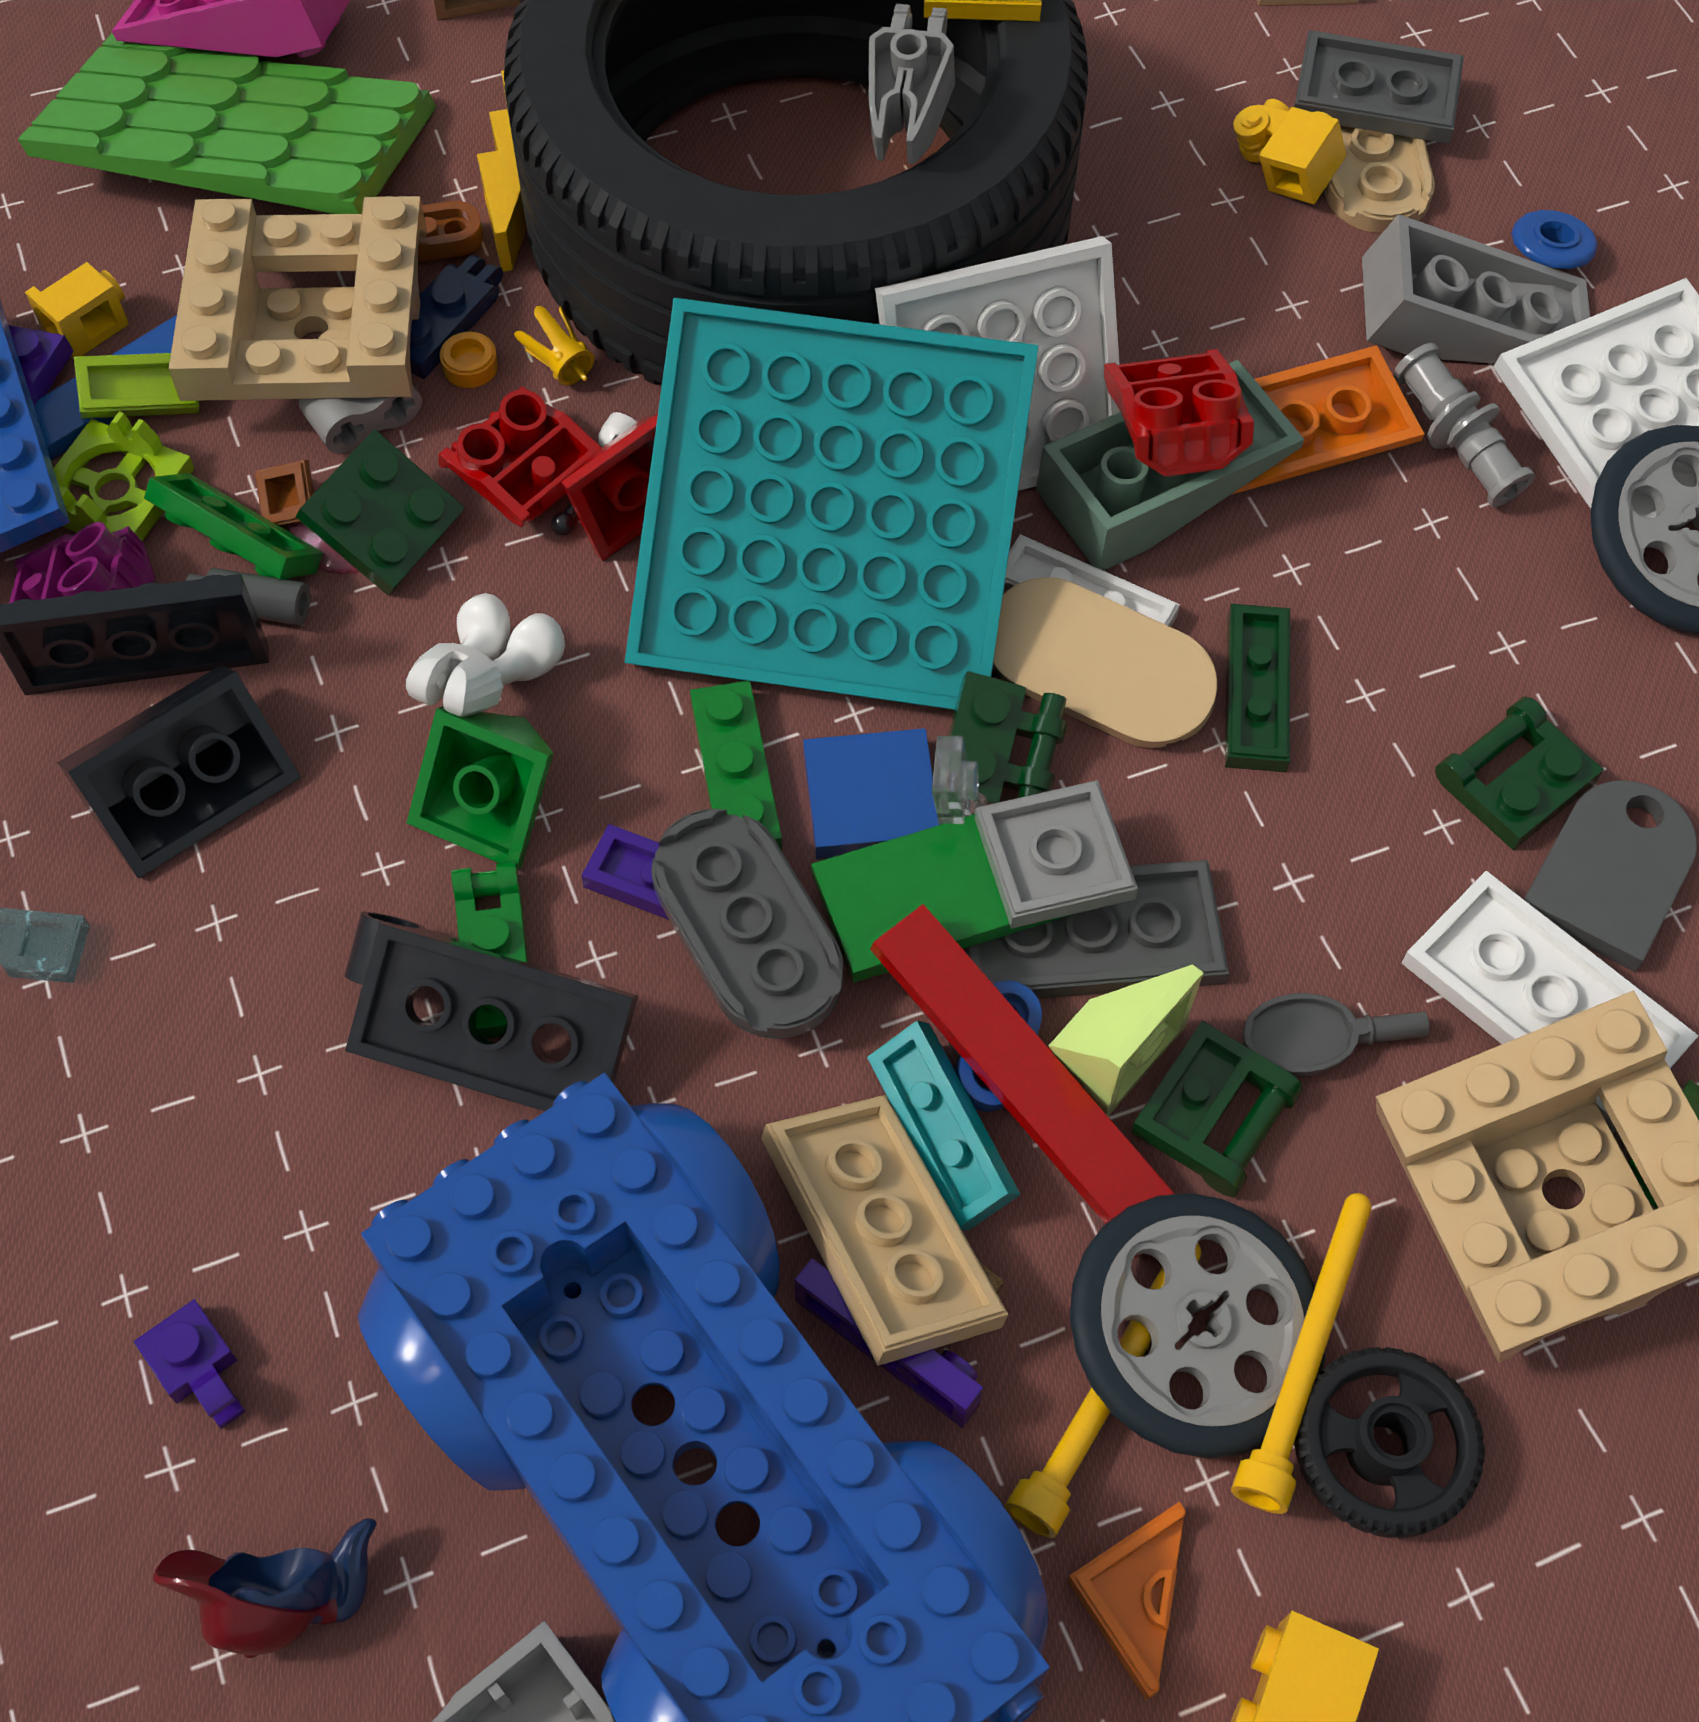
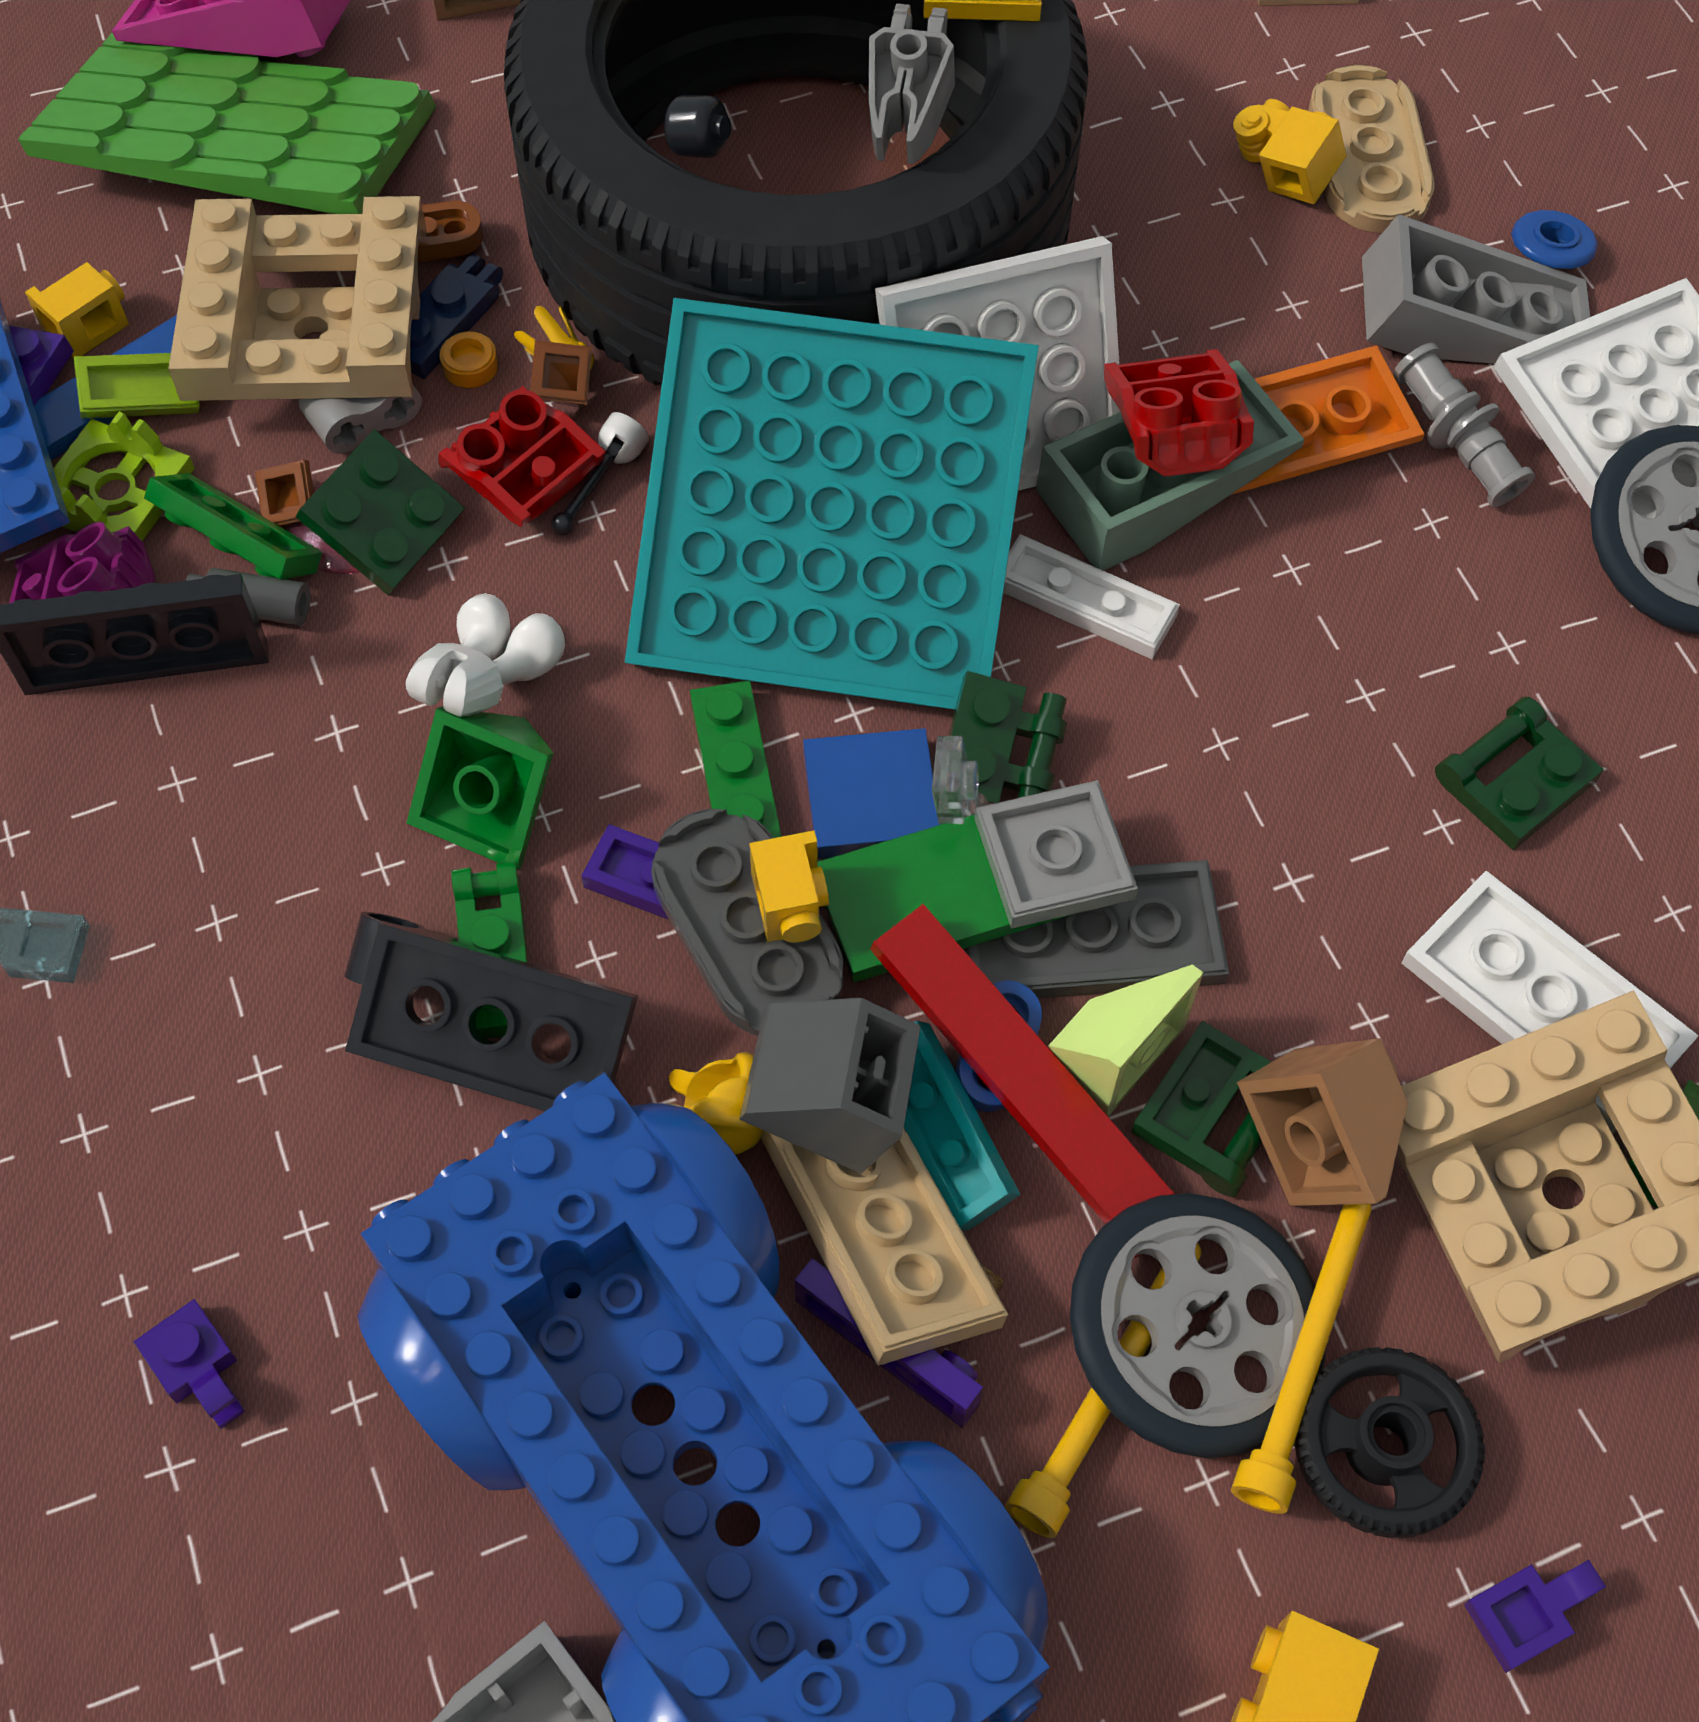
(180, 769): black slope -> none
(269, 1601): hair -> none
(503, 190): yellow slope -> none
(561, 373): none -> dark orange slope
(613, 488): red slope -> none
(697, 126): none -> black piece
(718, 1097): none -> yellow hair
(789, 886): none -> yellow brick
(832, 1078): none -> dark grey slope
(1106, 661): tan tile -> none
(1132, 1595): orange tile -> none
(1258, 688): dark green tile -> none
(1317, 1033): dark grey piece -> none
(1329, 1121): none -> medium nougat slope
(1380, 85): dark grey tile -> none
(1527, 1616): none -> dark purple plate
(1612, 878): dark grey tile -> none

